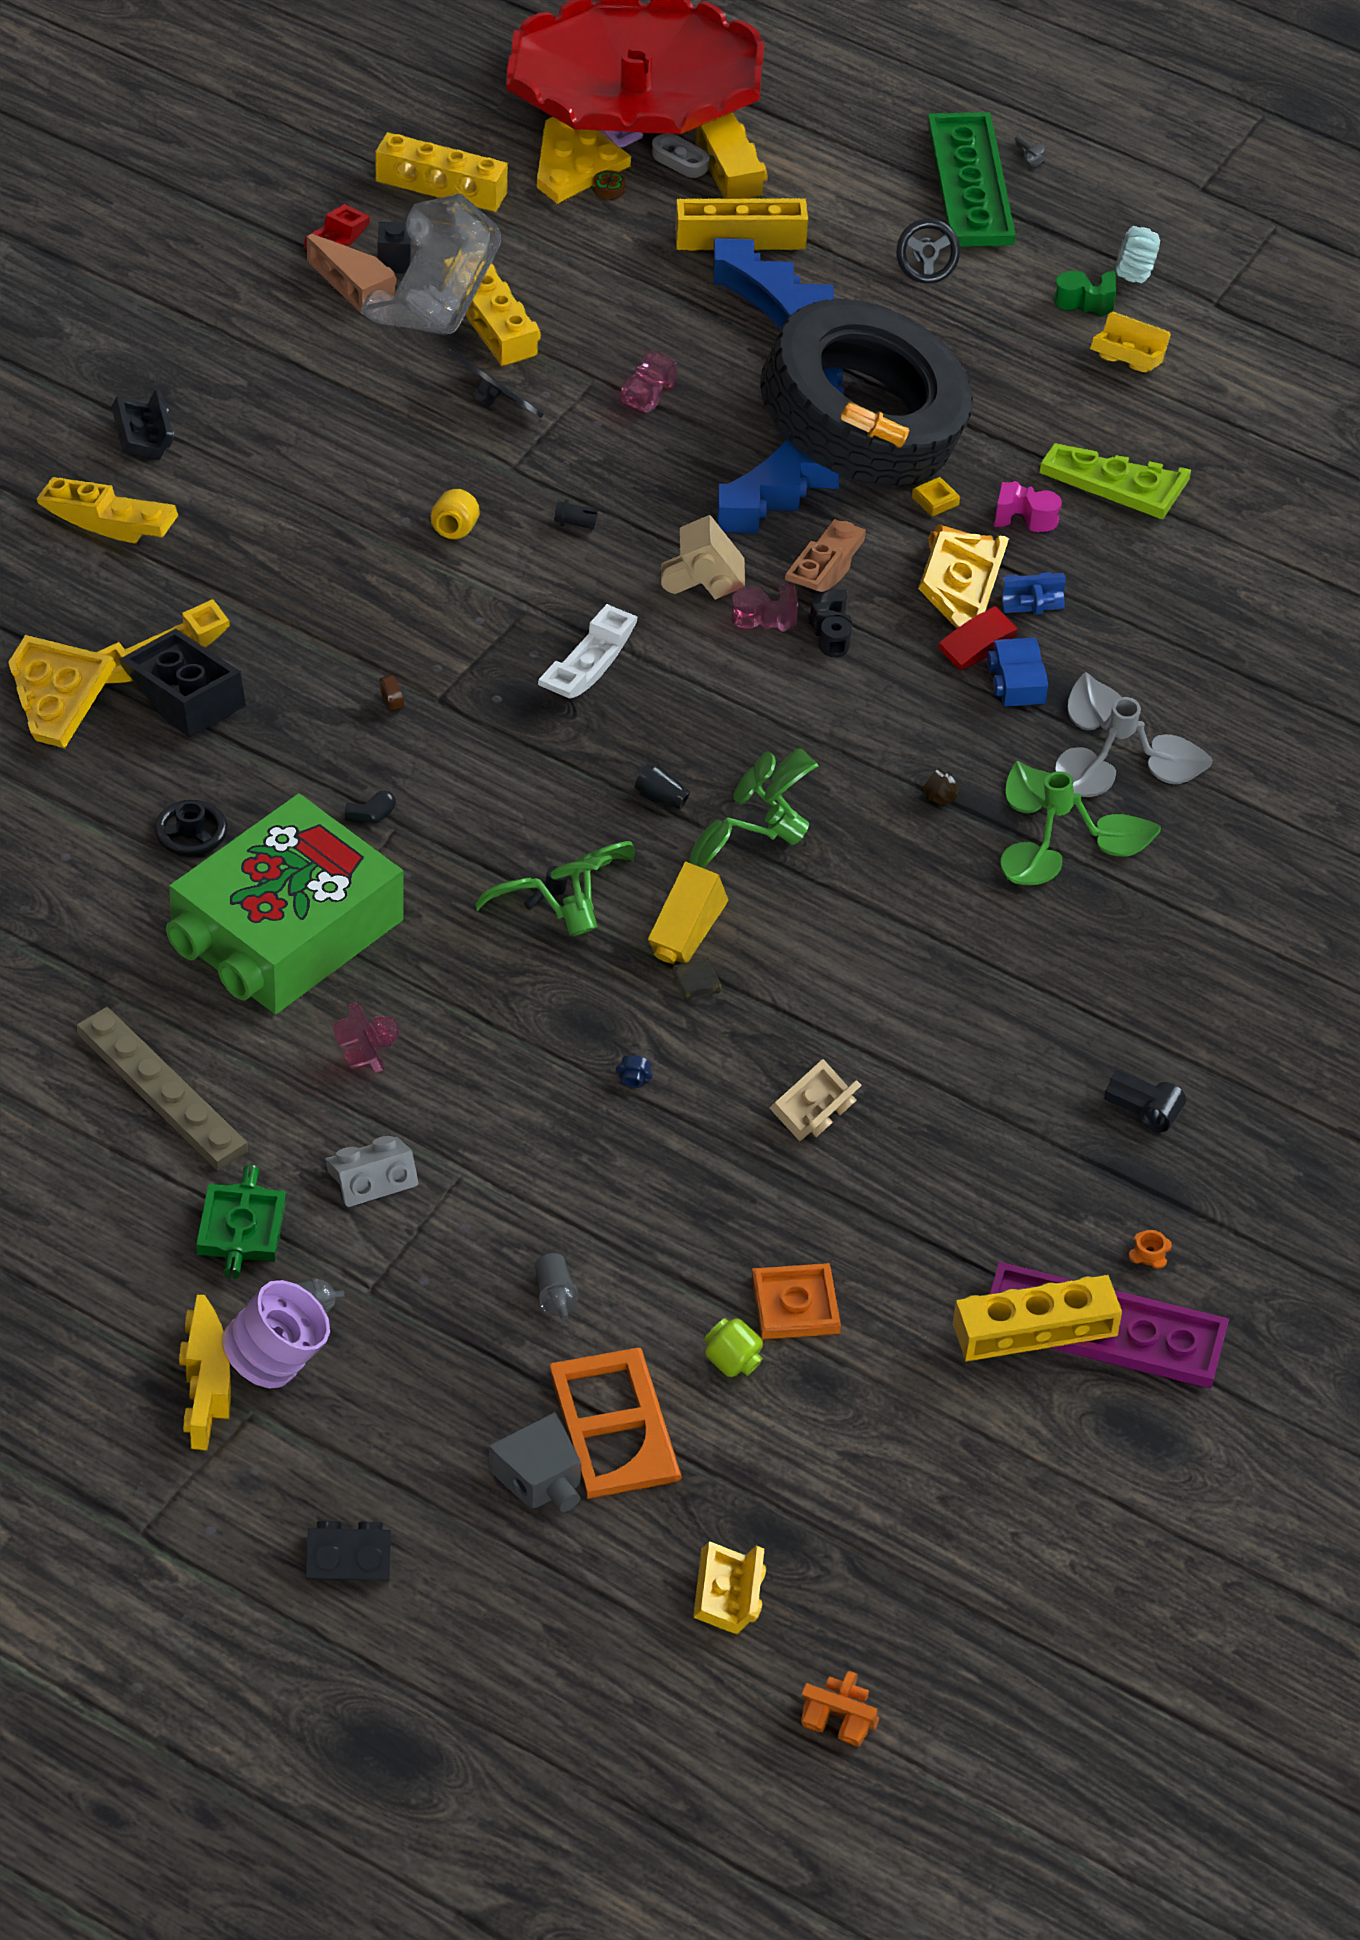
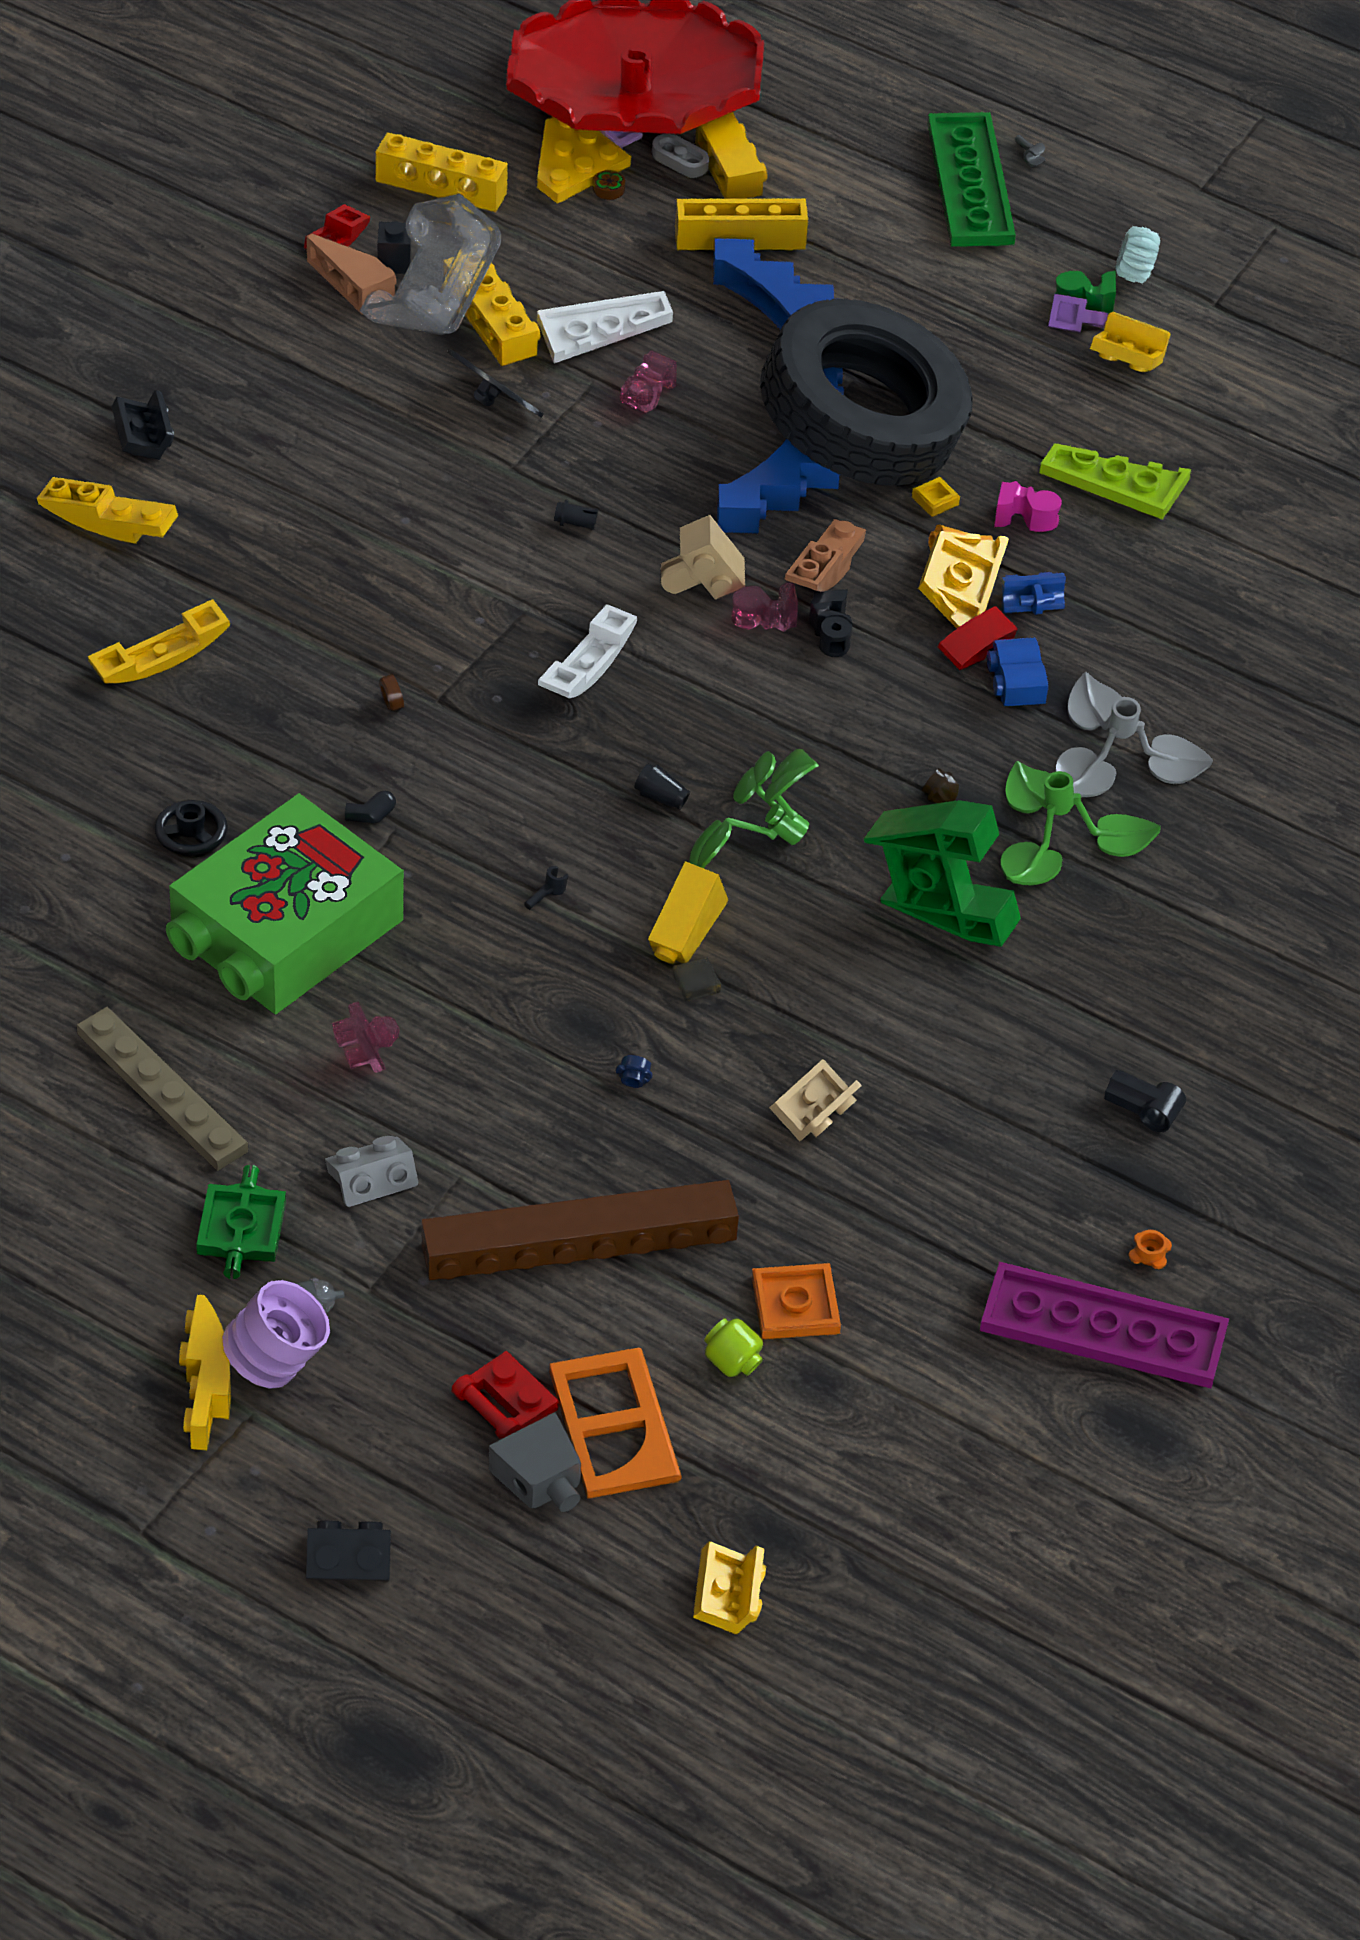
(57, 686): yellow plate -> none
(185, 681): black slope -> none
(455, 514): yellow head -> none
(512, 1388): none -> red plate
(556, 1288): piece -> none
(578, 907): bright green plant -> none
(579, 1230): none -> reddish brown brick
(596, 324): none -> white wing
(856, 1715): orange hips -> none
(874, 424): light orange axle -> none
(917, 246): black piece -> none
(930, 873): none -> green wedge
(1037, 1317): yellow brick -> none
(1071, 313): none -> medium lavender plate

